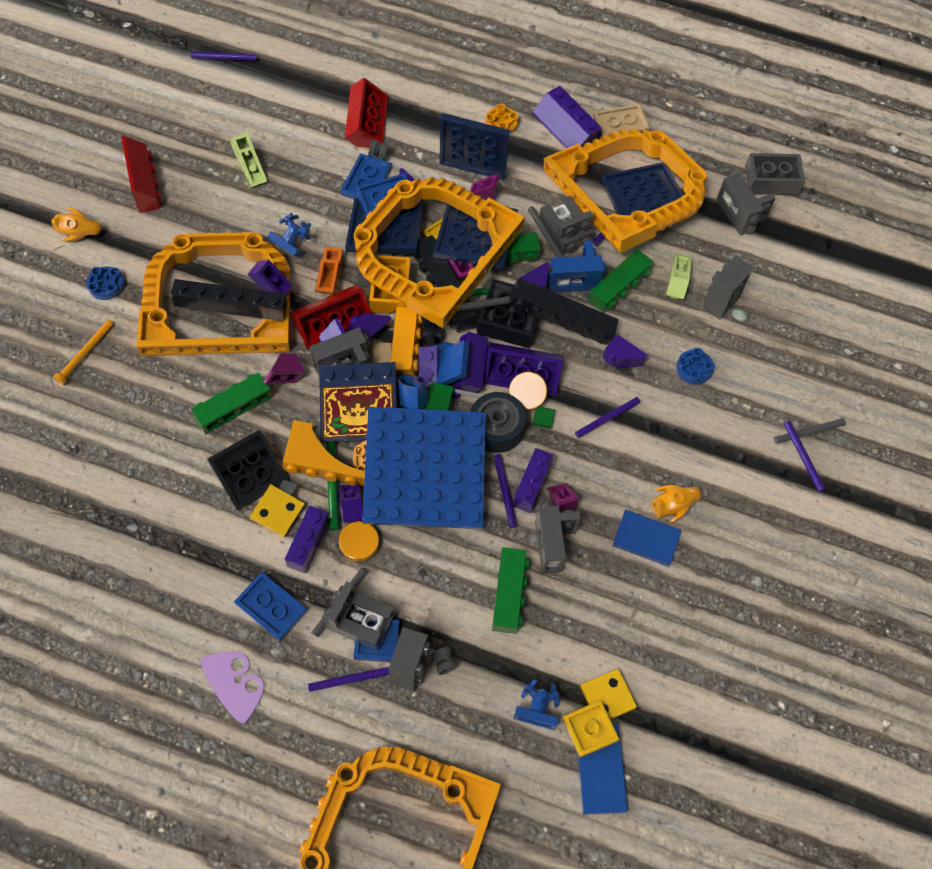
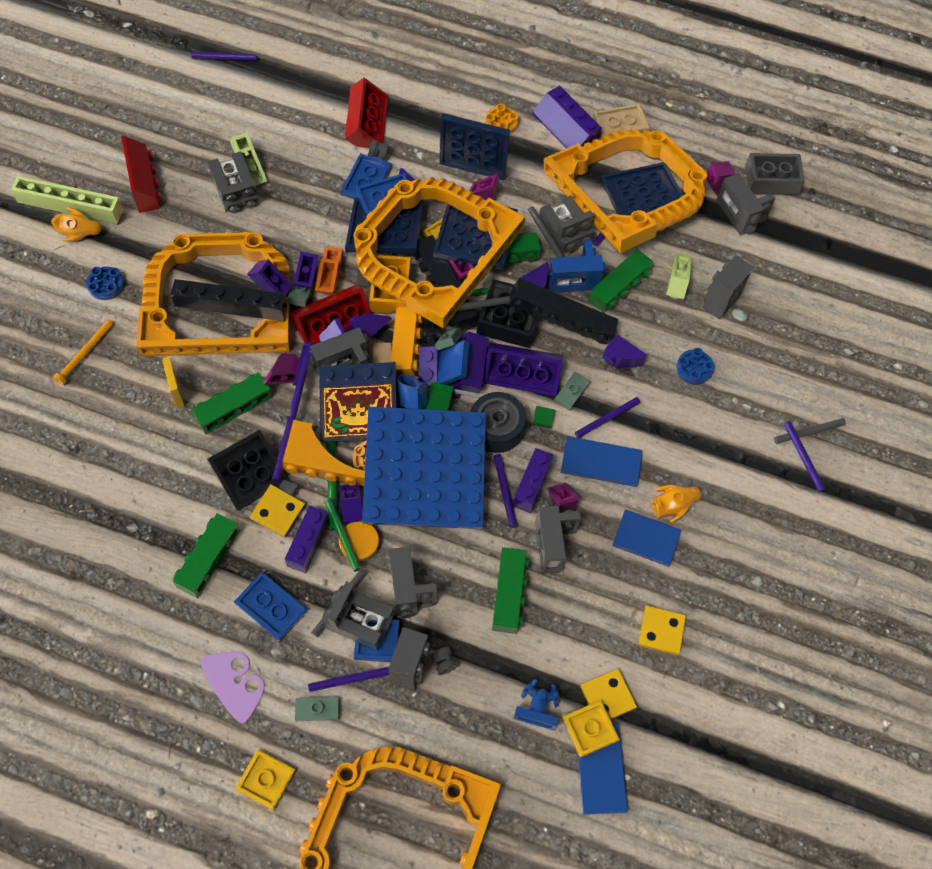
(58, 197): none -> yellowish green brick
(173, 382): none -> yellow tile
(206, 555): none -> green brick
(237, 193): none -> dark grey brick
(265, 779): none -> yellow tile
(291, 235): blue piece -> none
(299, 296): none -> sand green plate
(299, 382): none -> dark purple bar
(306, 270): none -> dark purple slope
(316, 709): none -> sand green plate
(342, 535): none -> green bar
(405, 592): none -> dark grey brick
(449, 338): none -> sand green plate
(529, 390): tile -> none
(572, 391): none -> sand green plate
(601, 461): none -> blue tile
(661, 630): none -> yellow tile
(716, 174): none -> magenta slope

